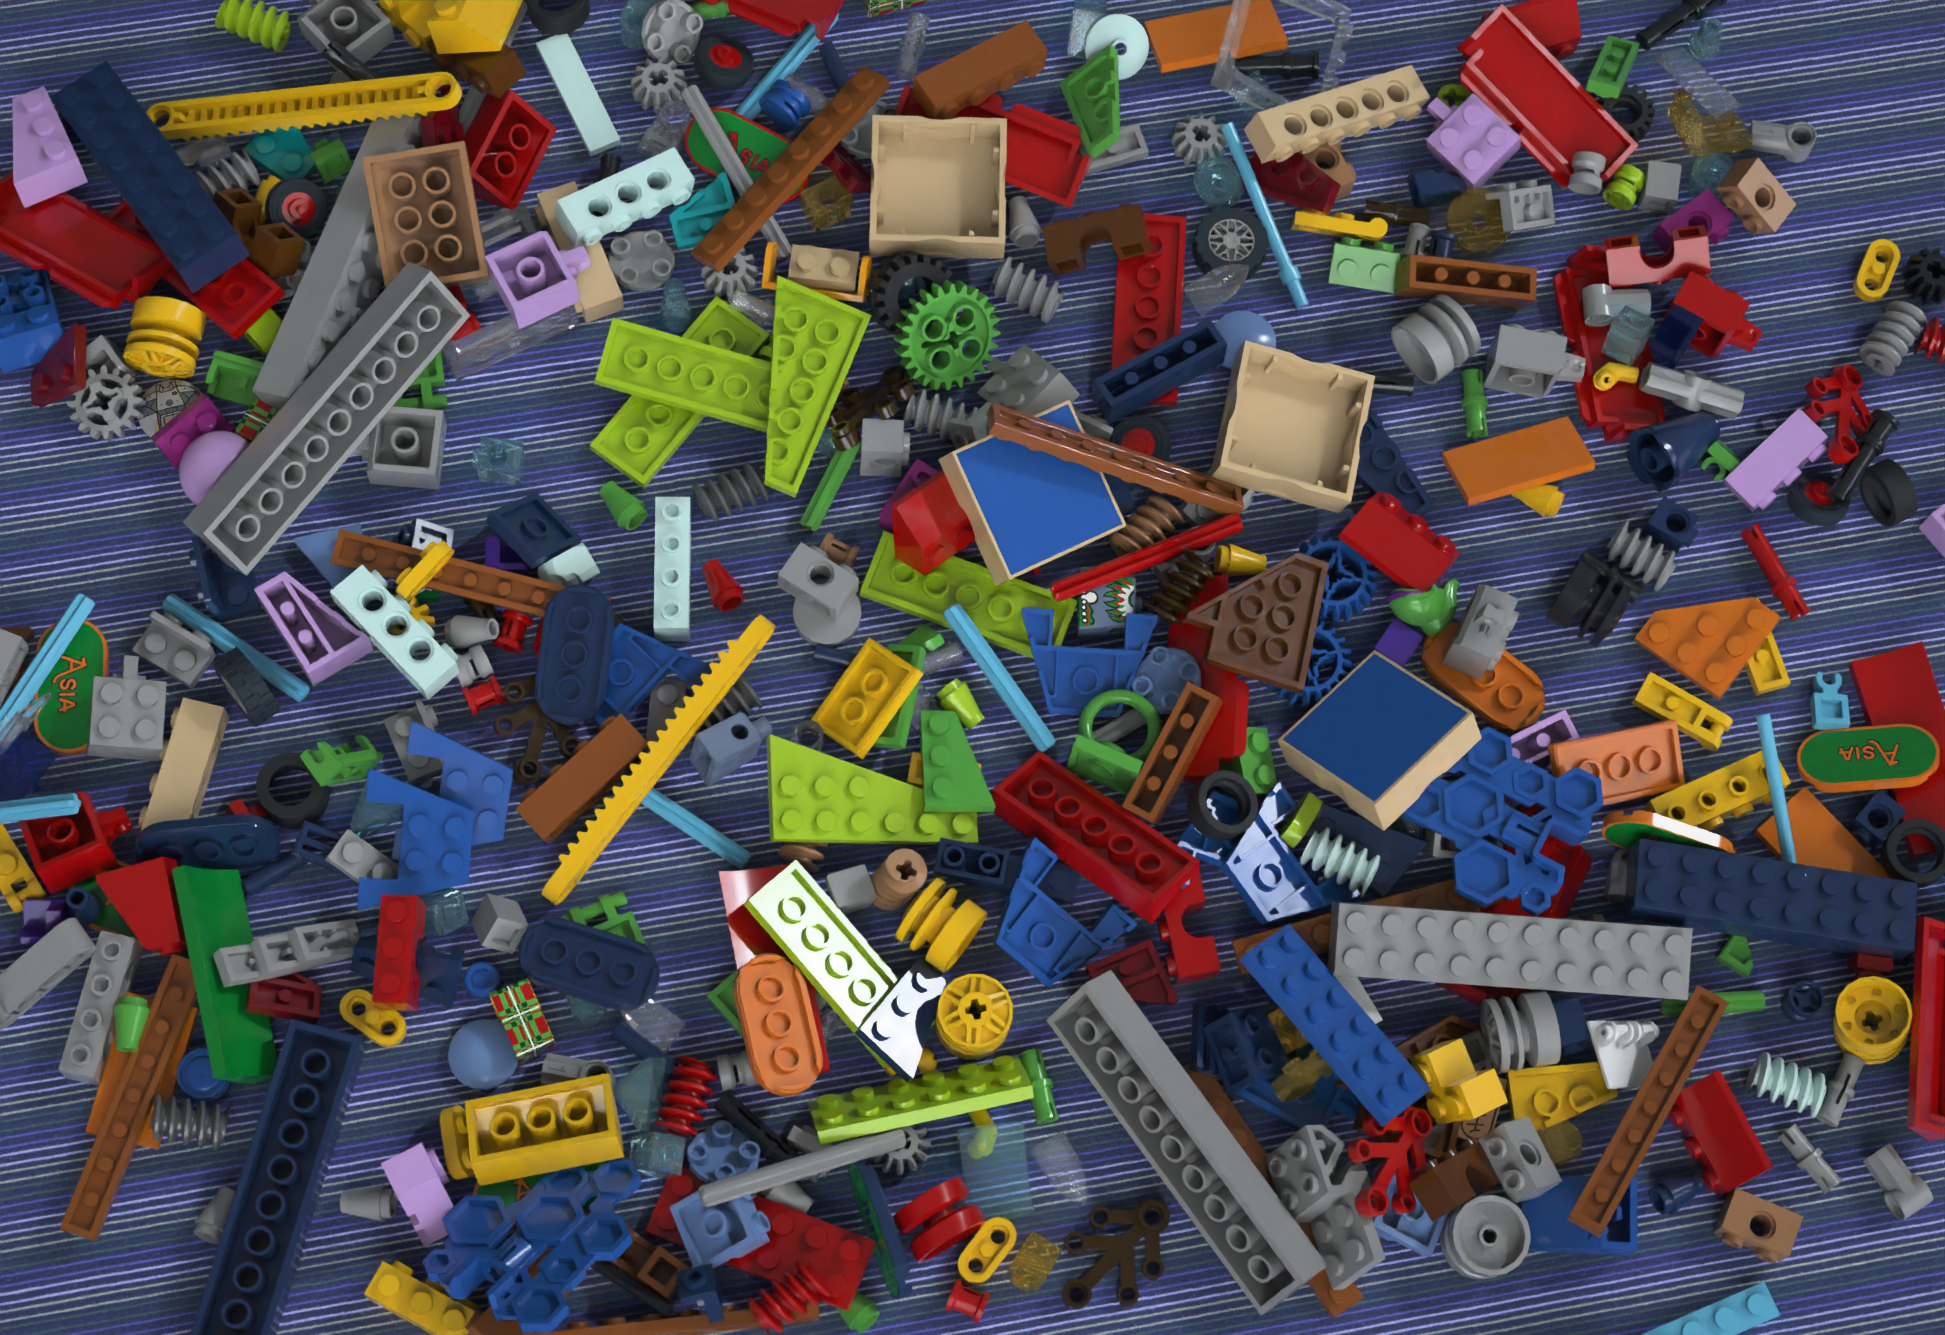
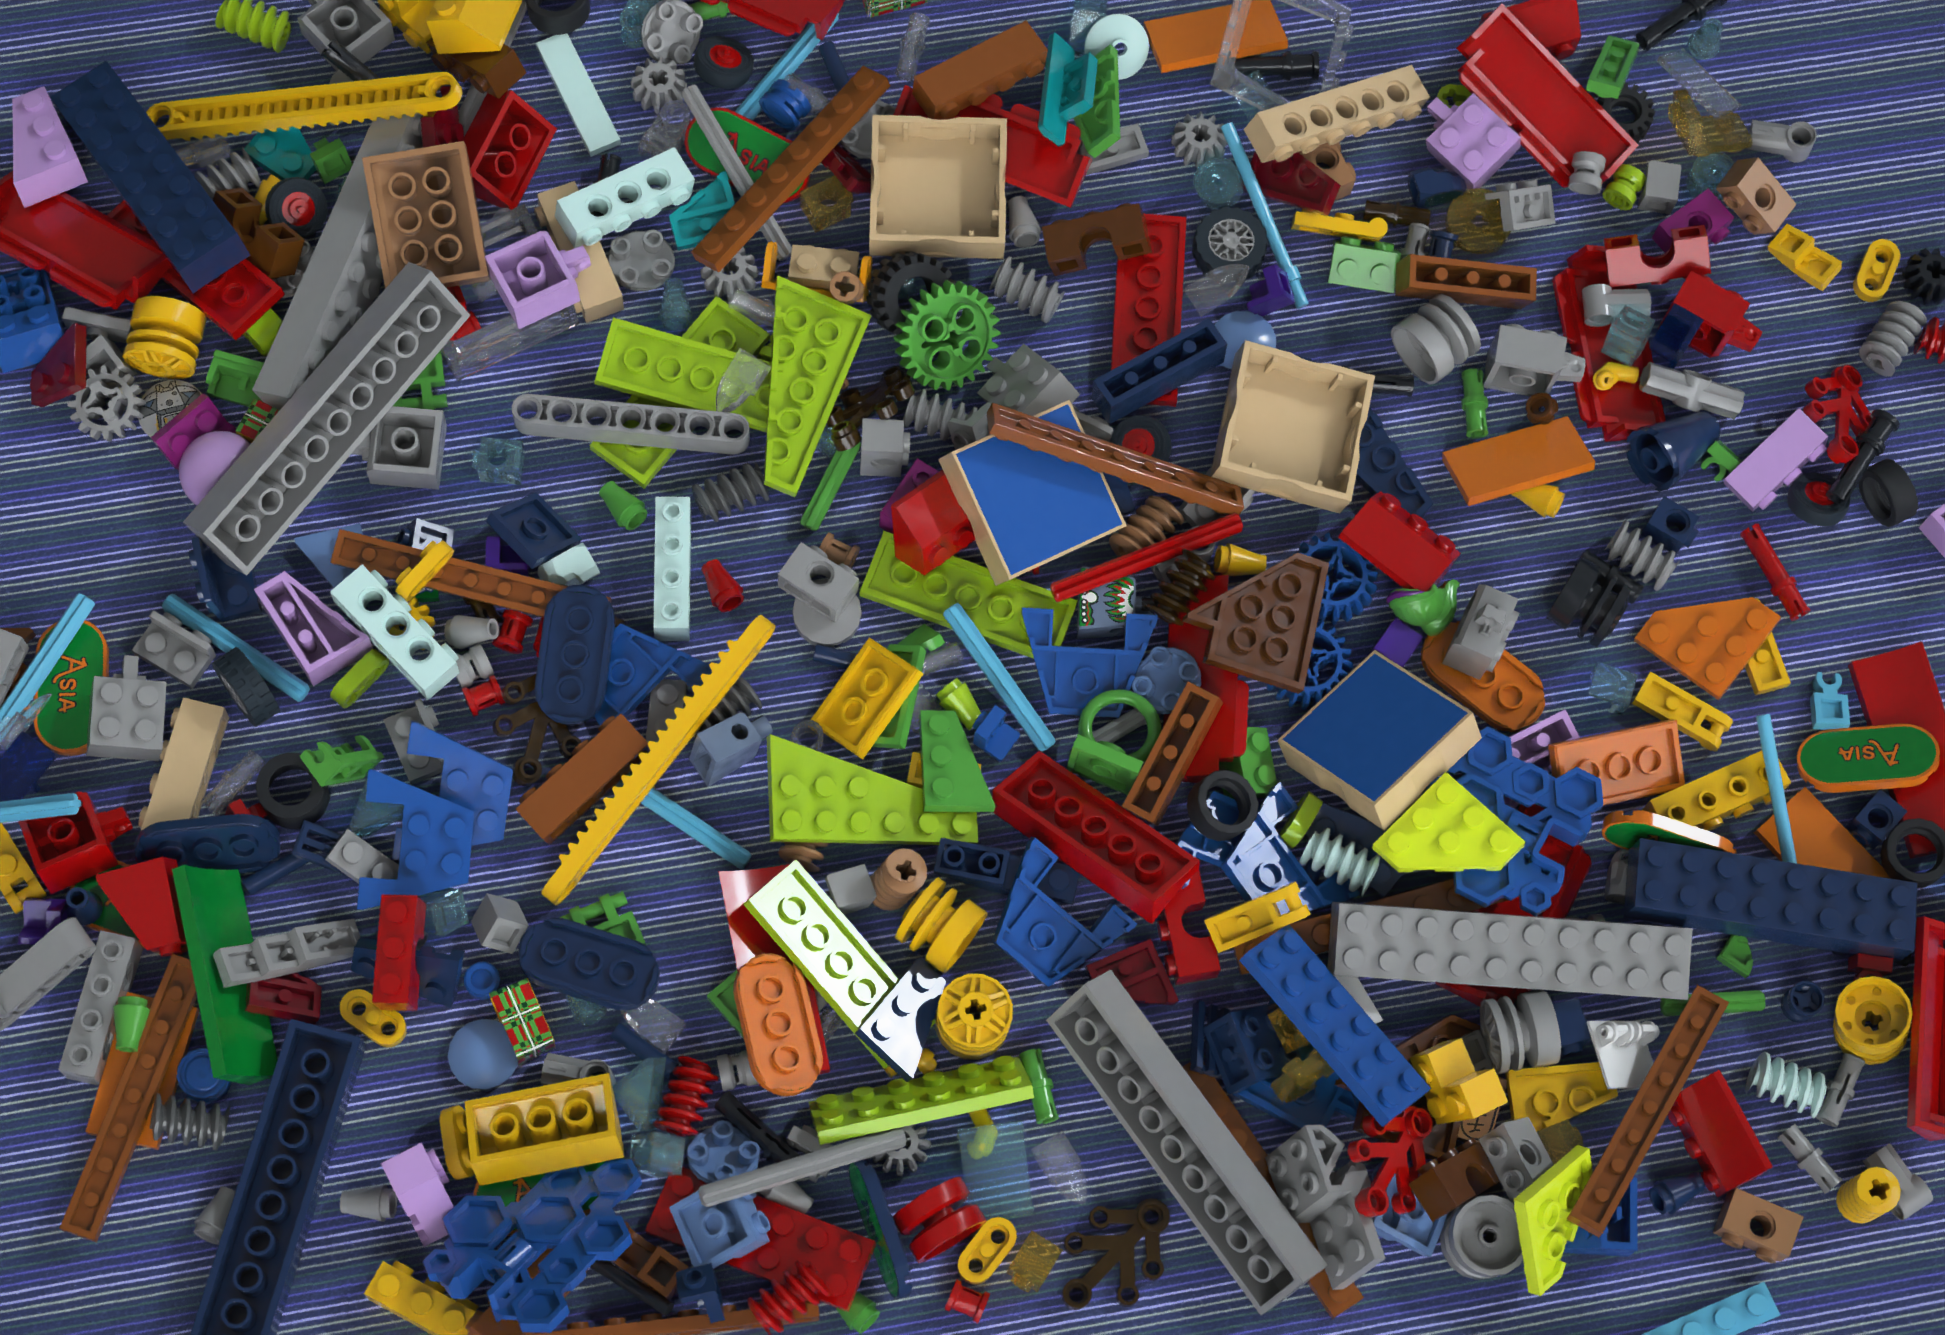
(98, 324): none -> light grey plate
(233, 782): none -> clear pin
(359, 678): none -> lime beam
(618, 413): none -> light grey beam
(740, 380): none -> clear plate
(841, 278): none -> medium nougat bush
(994, 734): none -> blue bracket
(1066, 88): none -> teal bracket
(1255, 917): none -> yellow plate
(1271, 293): none -> dark purple panel
(1448, 833): none -> neon yellow plate
(1540, 400): none -> reddish brown plate
(1543, 1218): none -> neon yellow plate
(1612, 686): none -> clear light blue panel
(1800, 255): none -> yellow slope
(1868, 1195): none -> yellow piece

